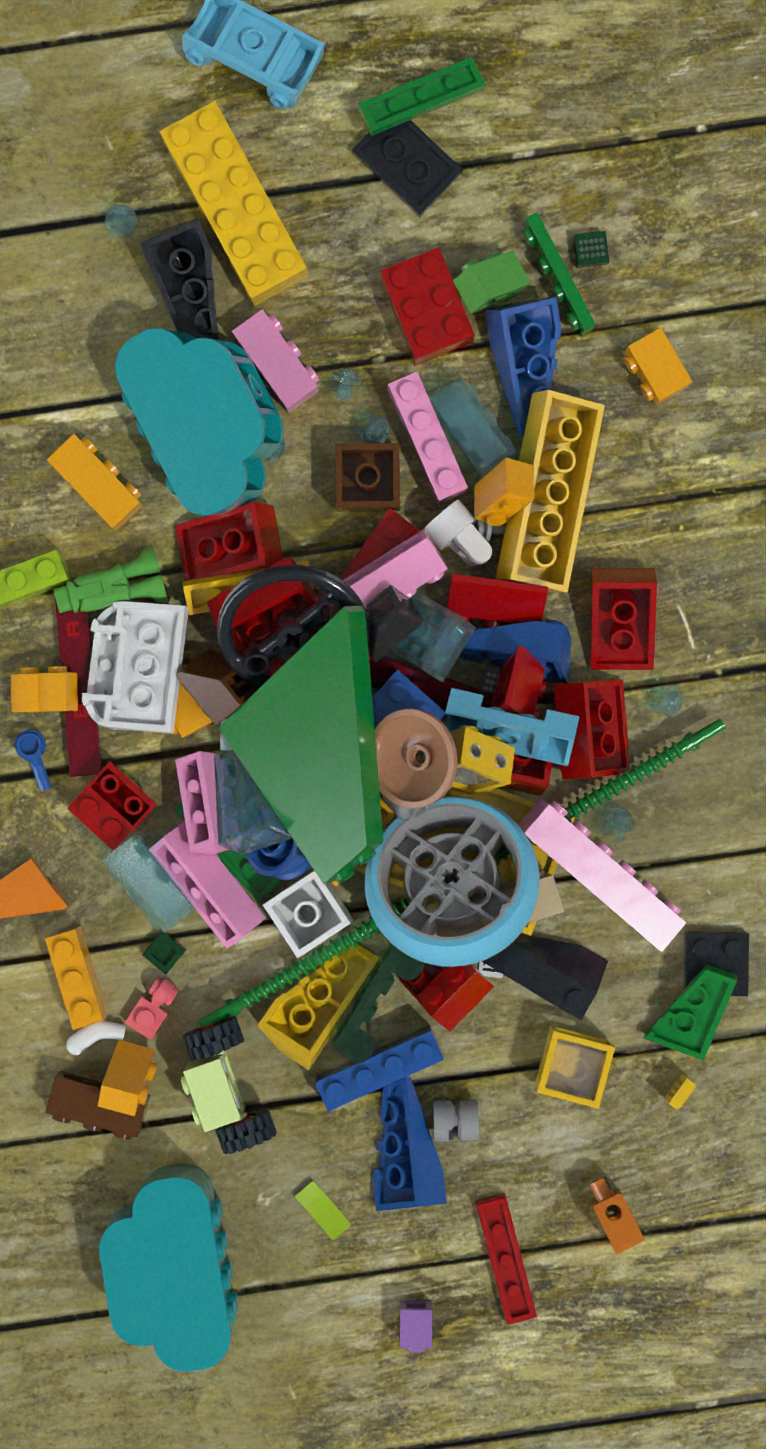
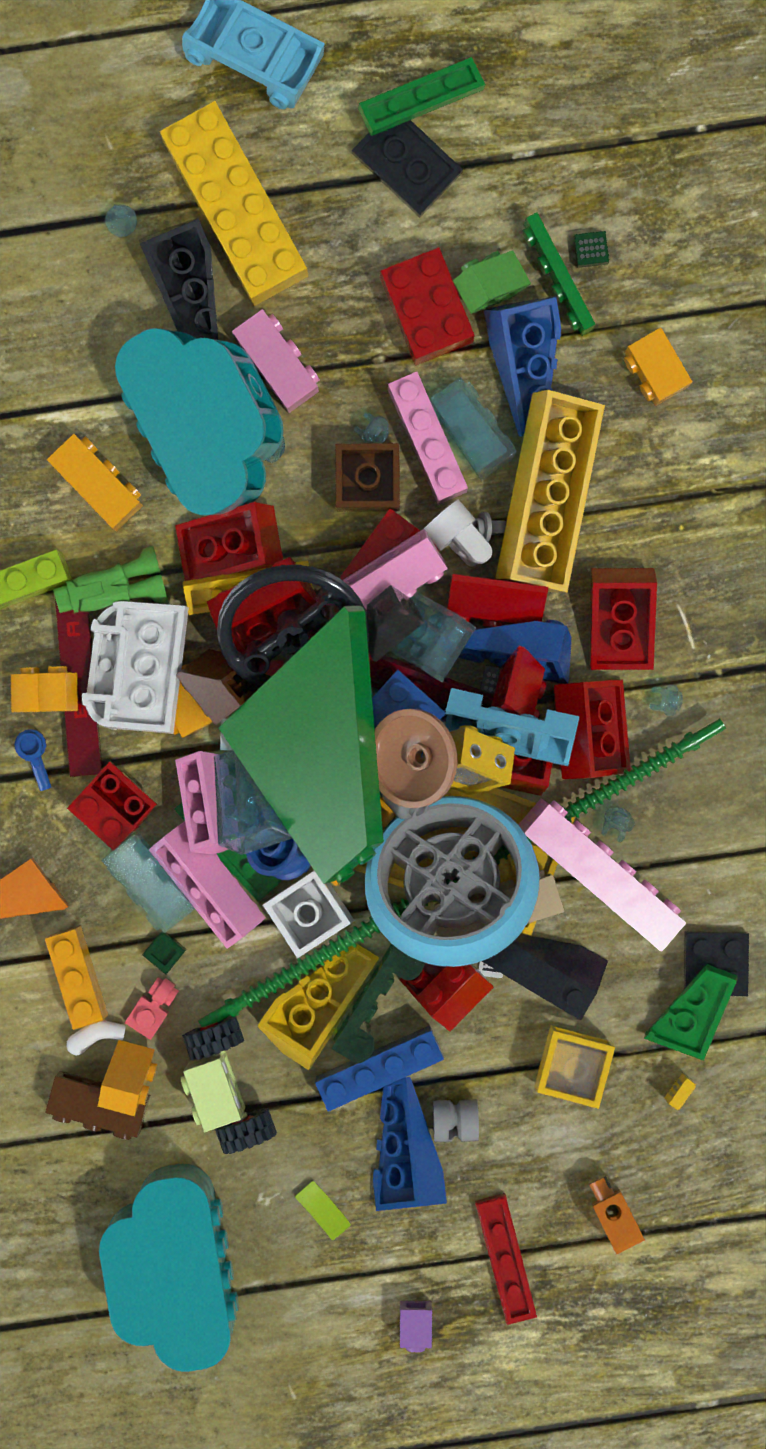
(347, 379): clear light blue plate -> none
(504, 492): light orange brick -> none

